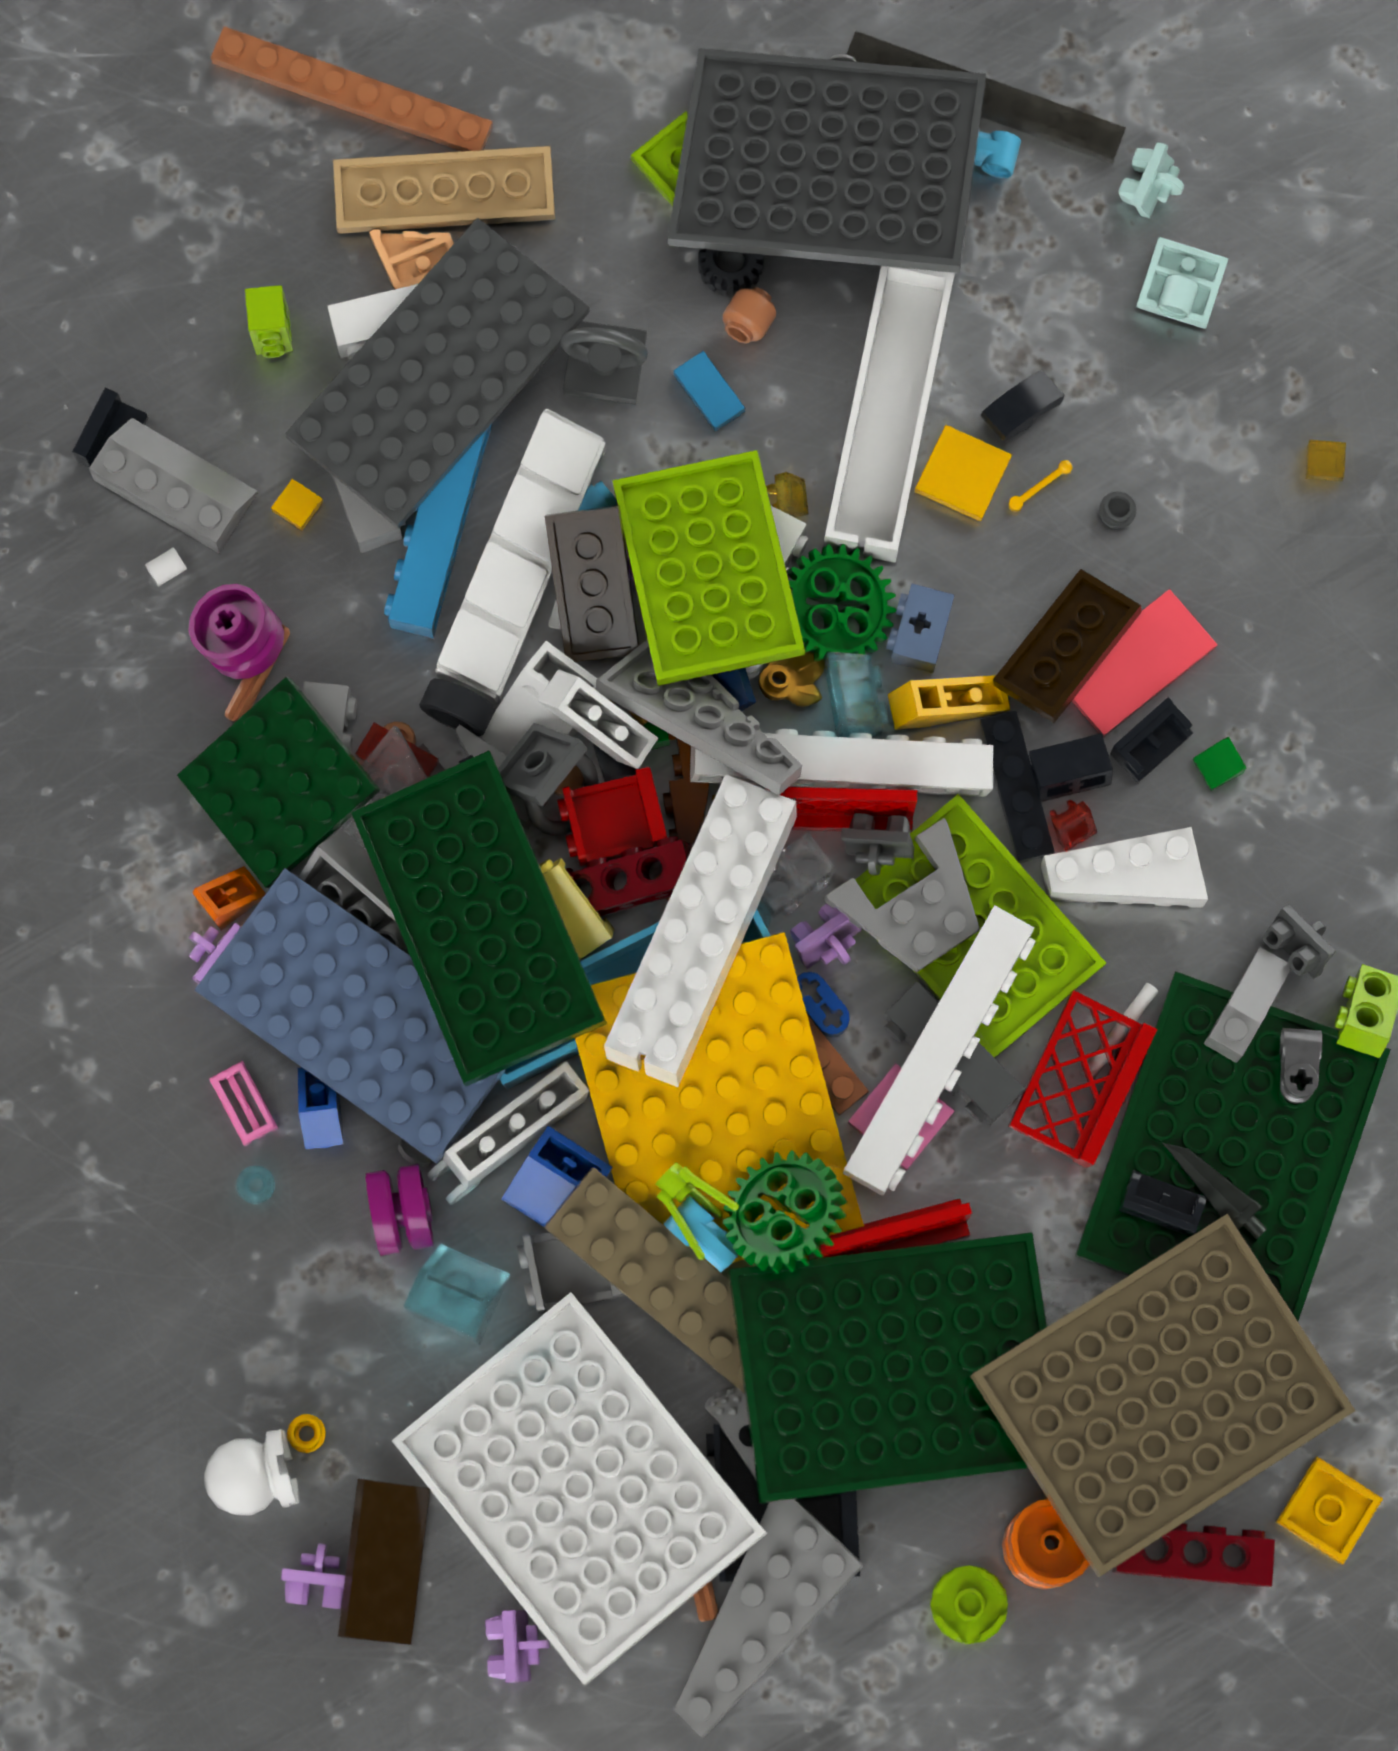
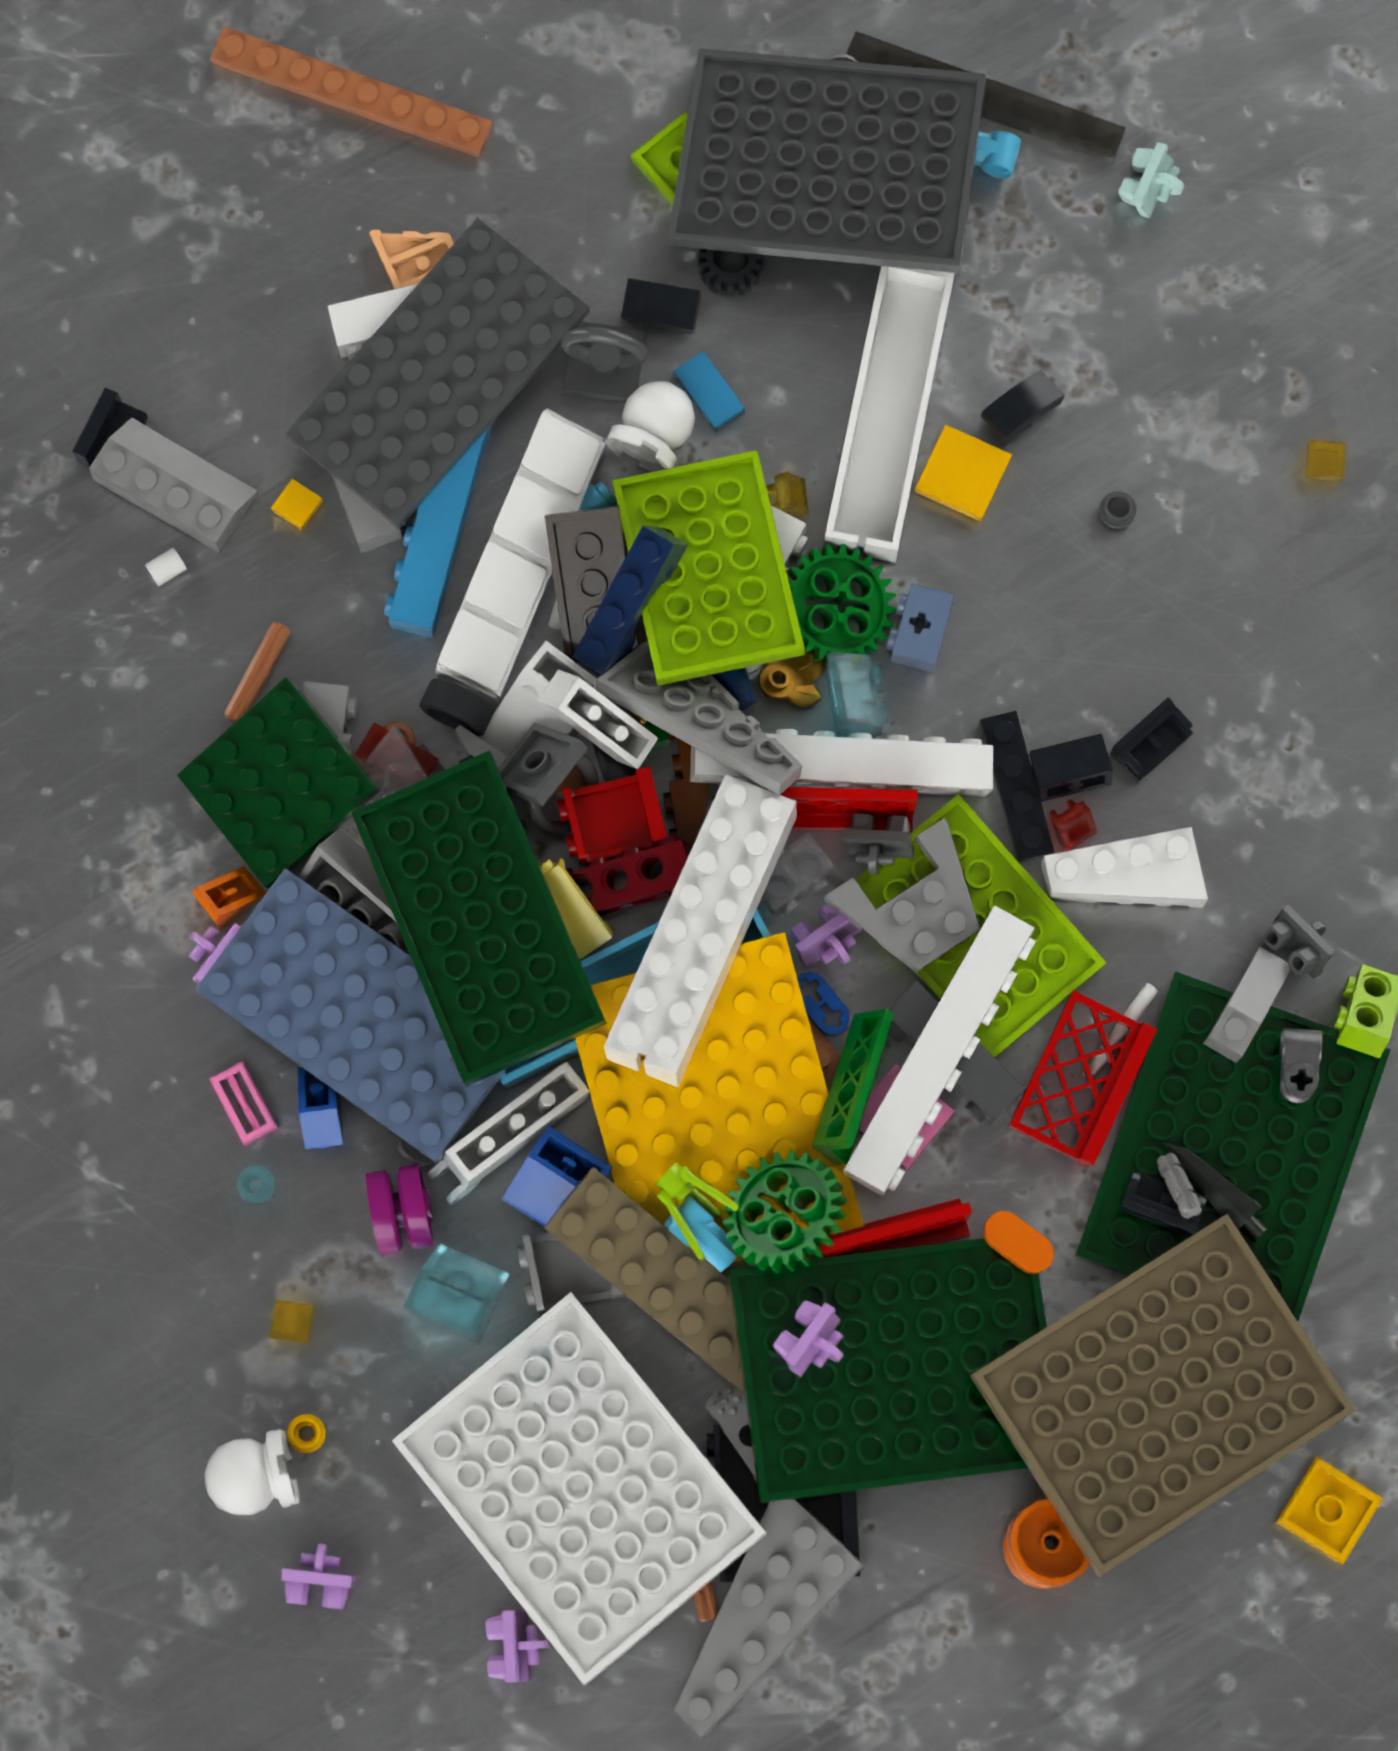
(236, 631): magenta wheel -> none
(268, 321): lime brick -> none
(292, 1322): none -> clear yellow tile
(384, 1562): dark brown tile -> none
(443, 189): tan plate -> none
(640, 575): none -> dark blue arch
(655, 423): none -> white tile
(661, 304): none -> black hinge
(749, 315): nougat head -> none
(817, 1341): none -> lavender hips
(852, 1085): none -> green fence
(945, 701): yellow slope -> none
(969, 1604): lime tile -> none
(1016, 502): yellow hinge -> none
(1018, 1242): none -> orange tile
(1067, 645): dark brown plate -> none
(1143, 663): coral tile -> none
(1179, 1185): none -> light grey axle
(1182, 282): light aqua plate -> none
(1220, 763): green slope -> none
(1253, 1570): dark red brick -> none

